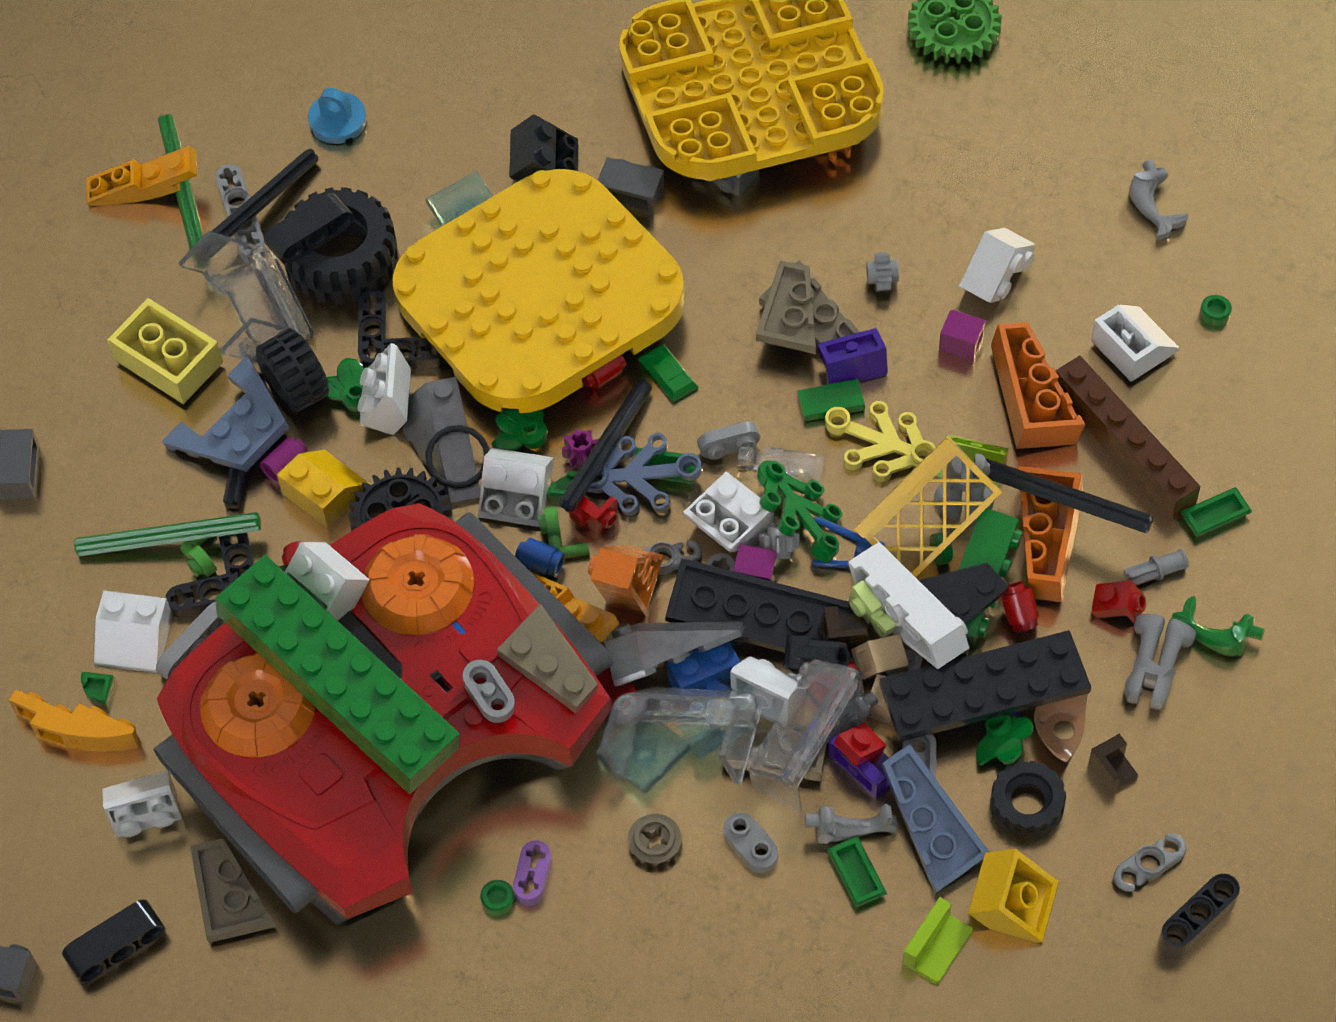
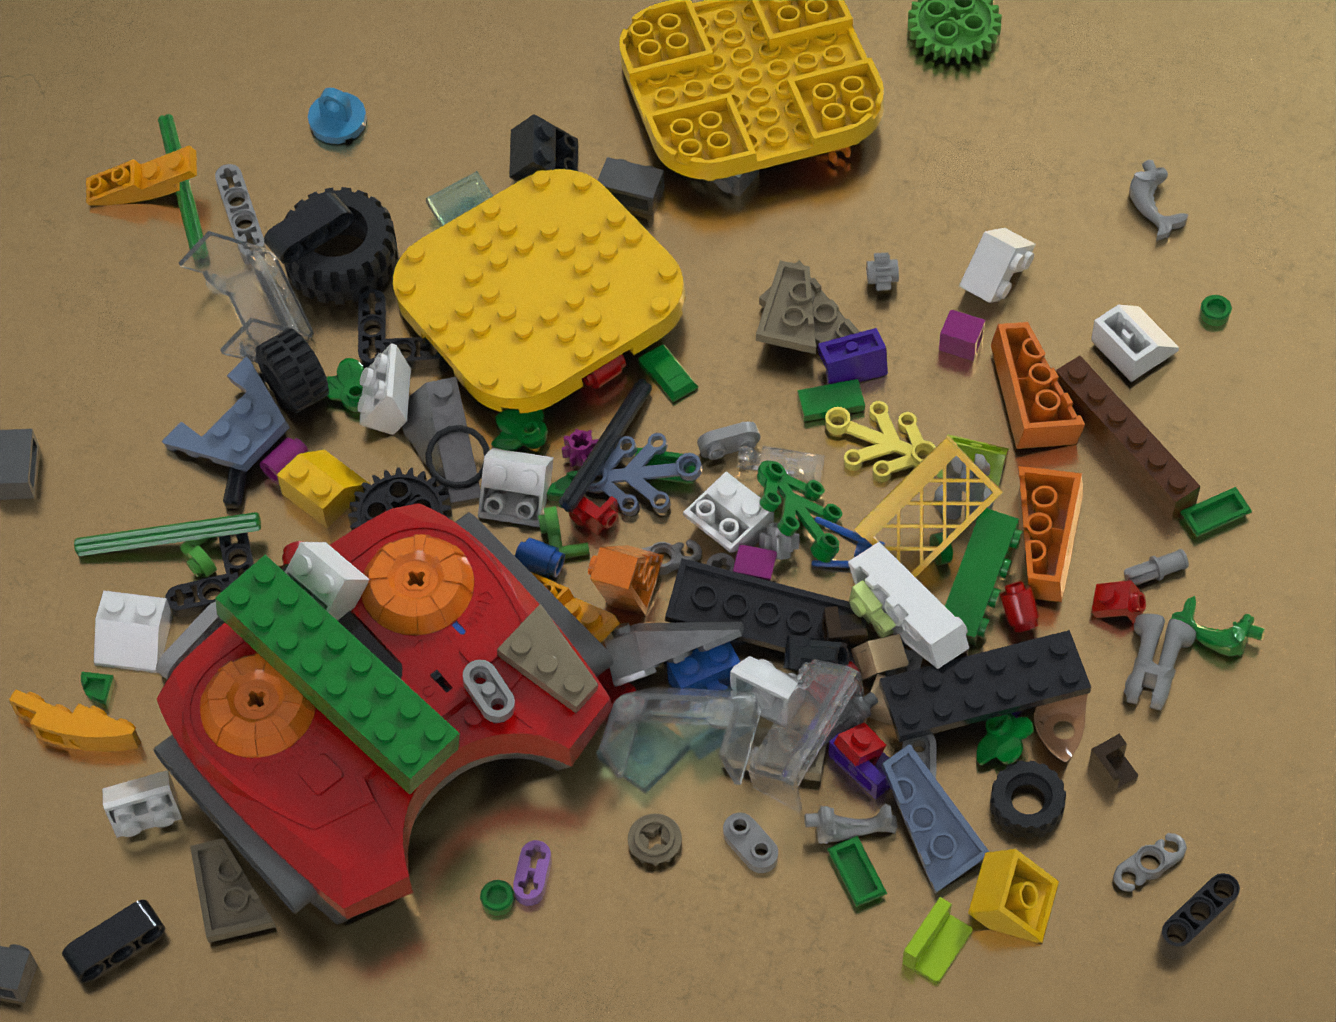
(165, 350): light yellow brick -> none
(267, 194): black axle -> none
(967, 590): black wing -> none
(1070, 497): black axle -> none

